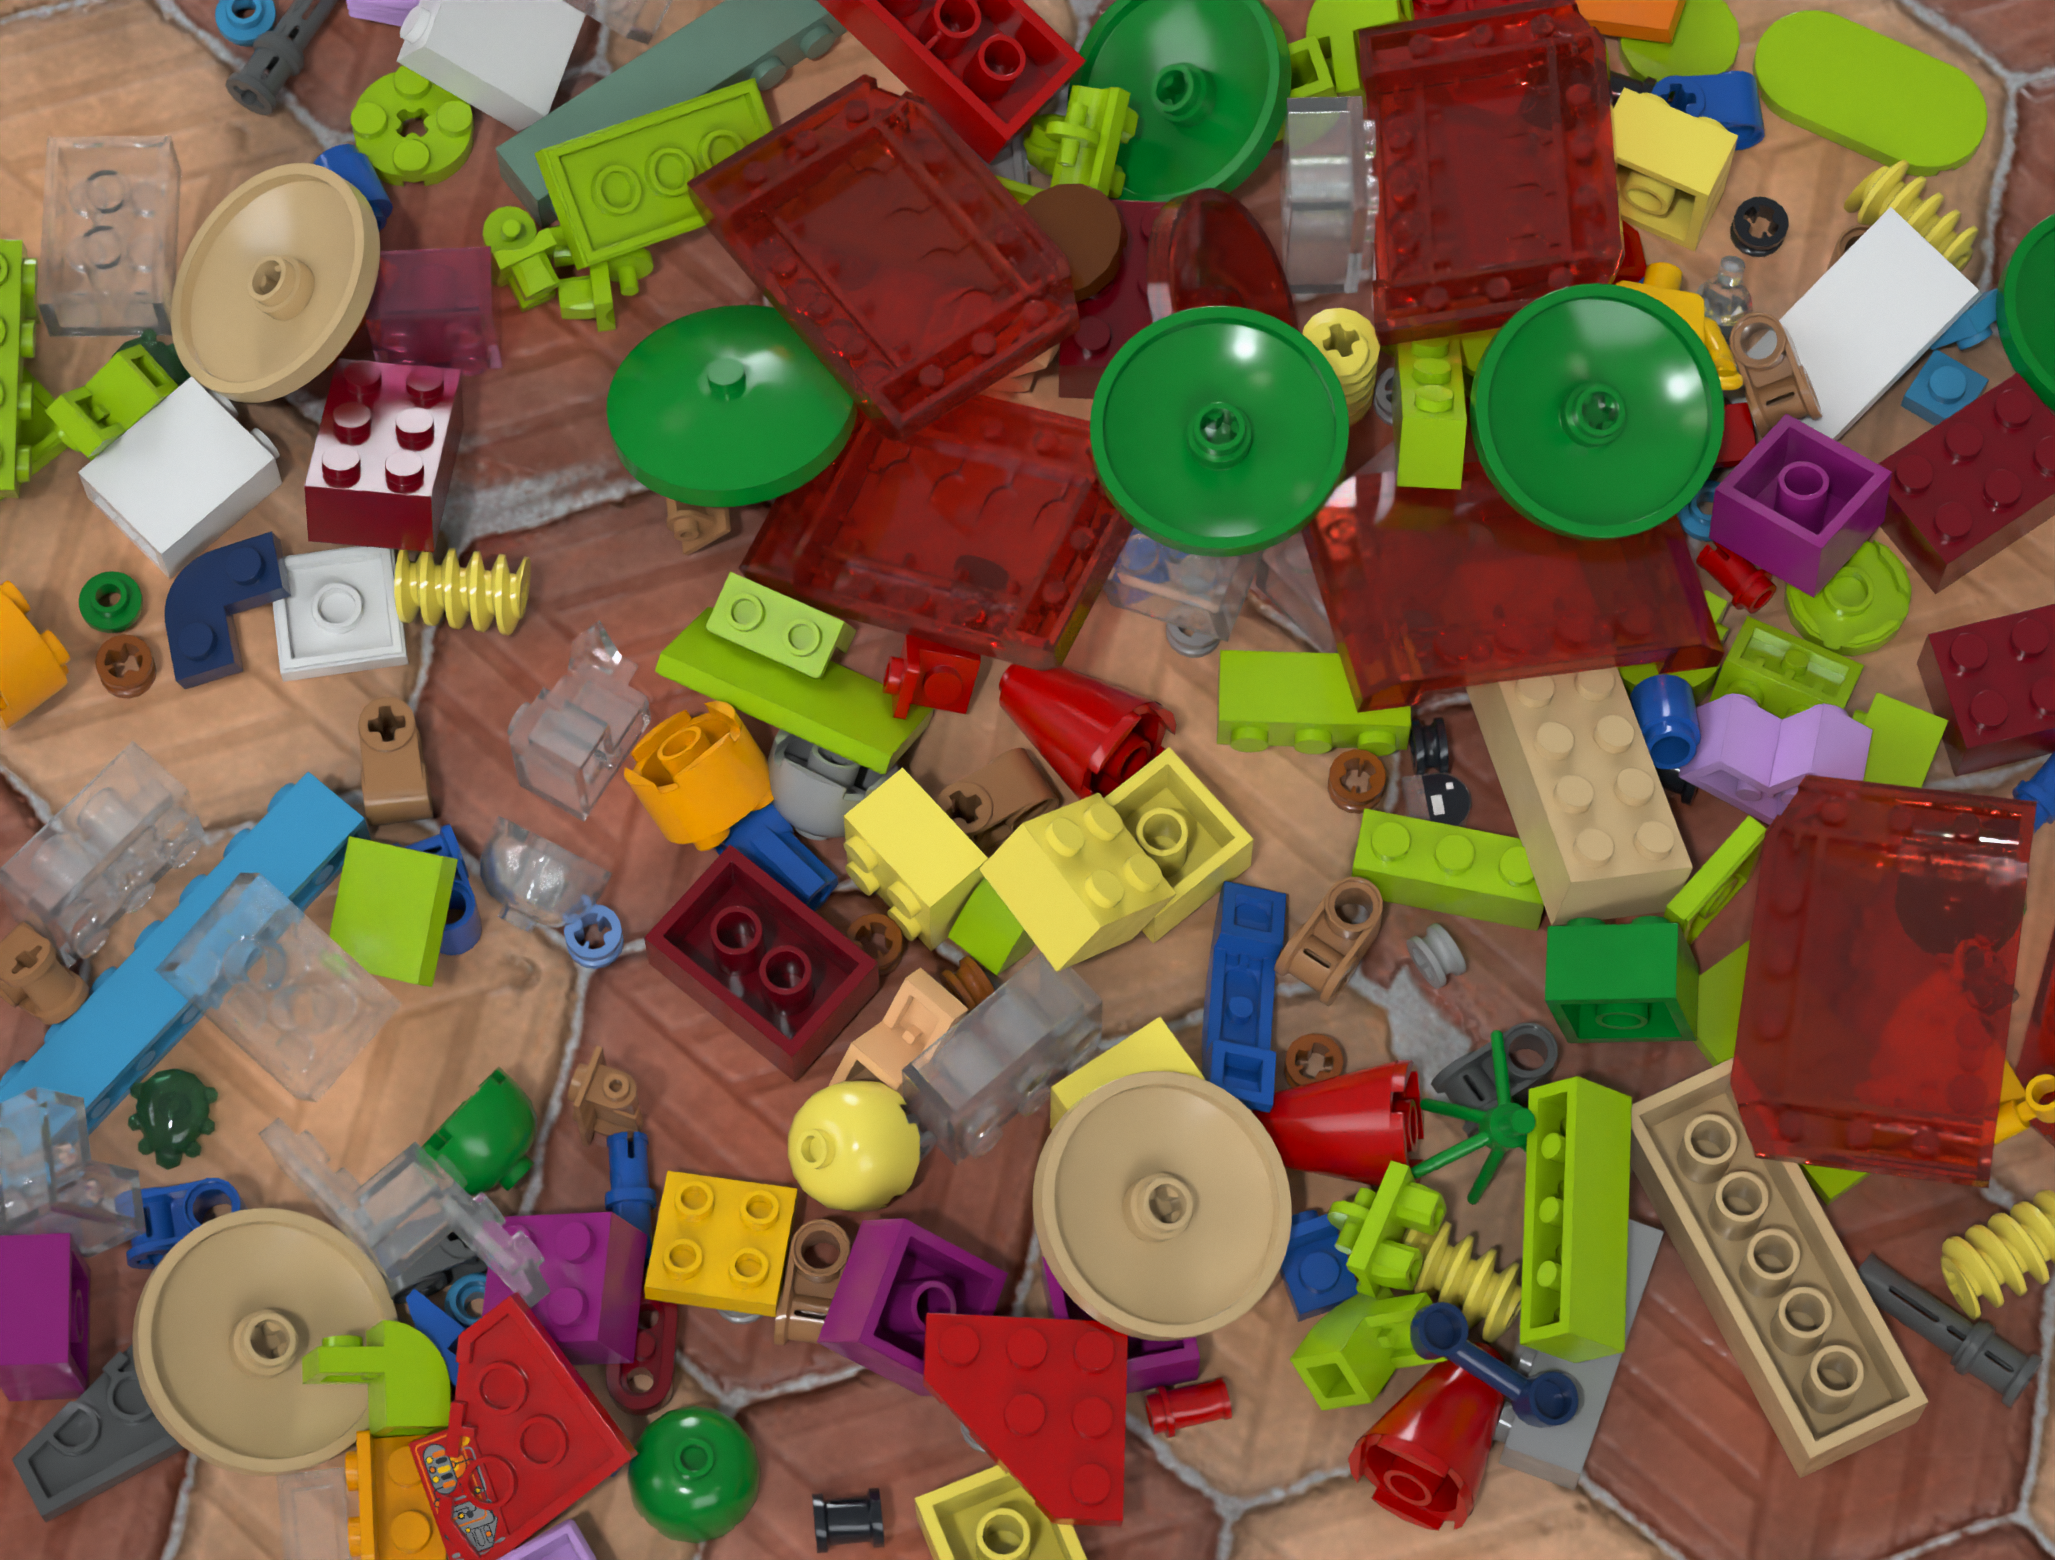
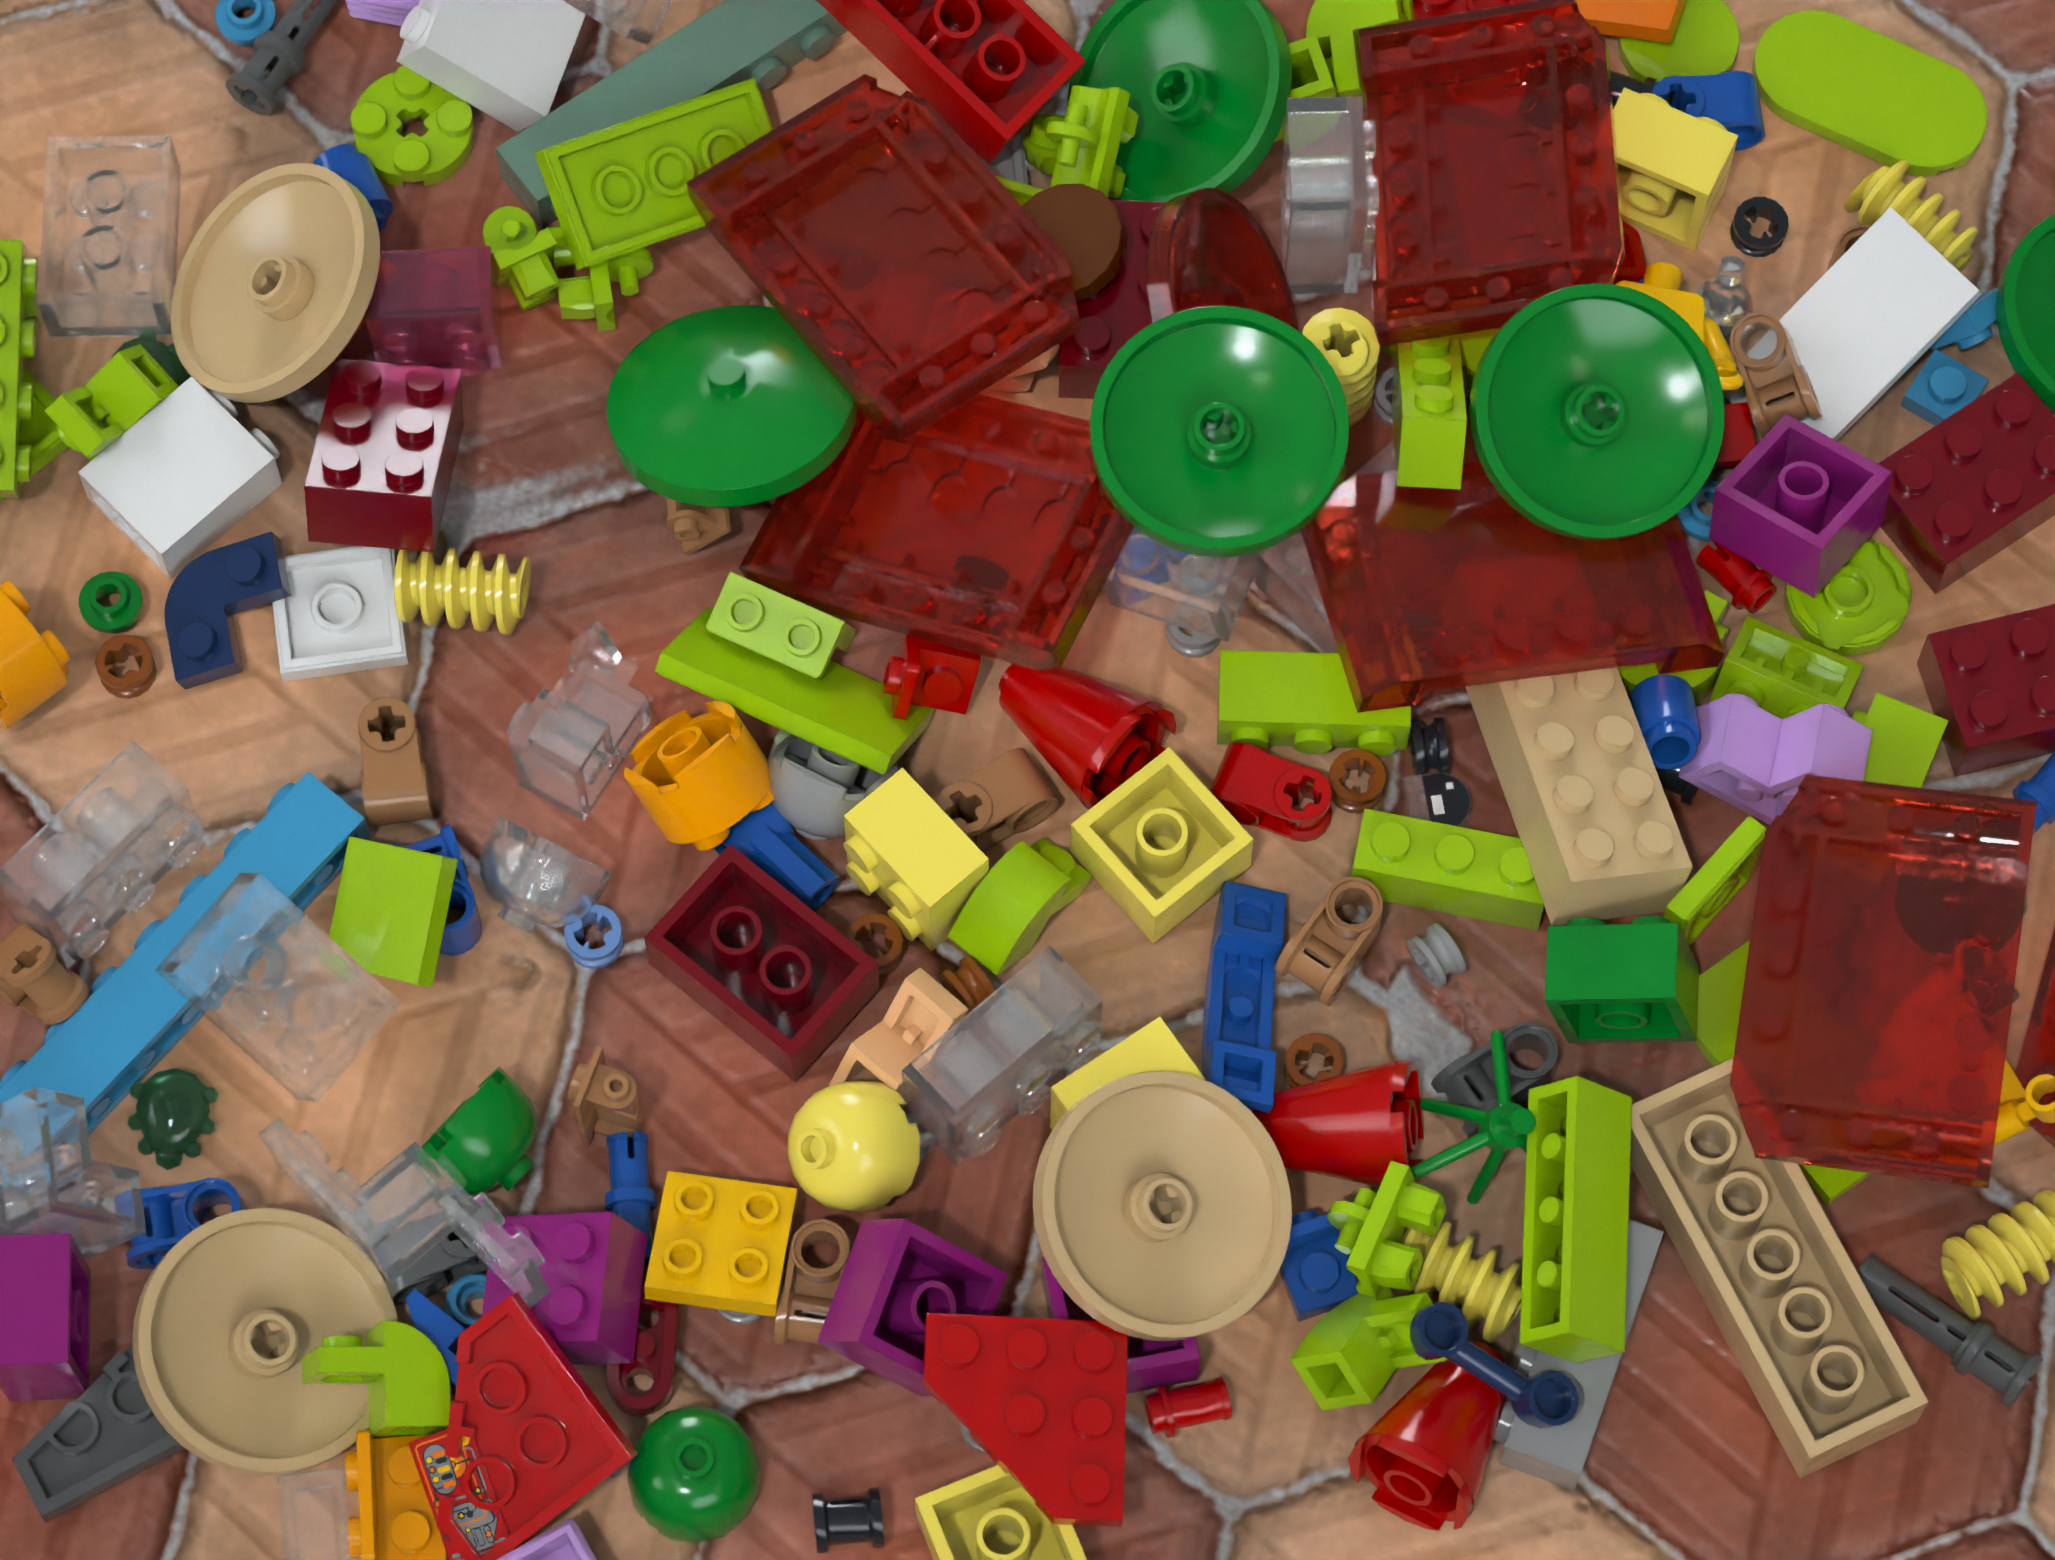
(1077, 881): light yellow brick -> none
(1264, 788): none -> red piece

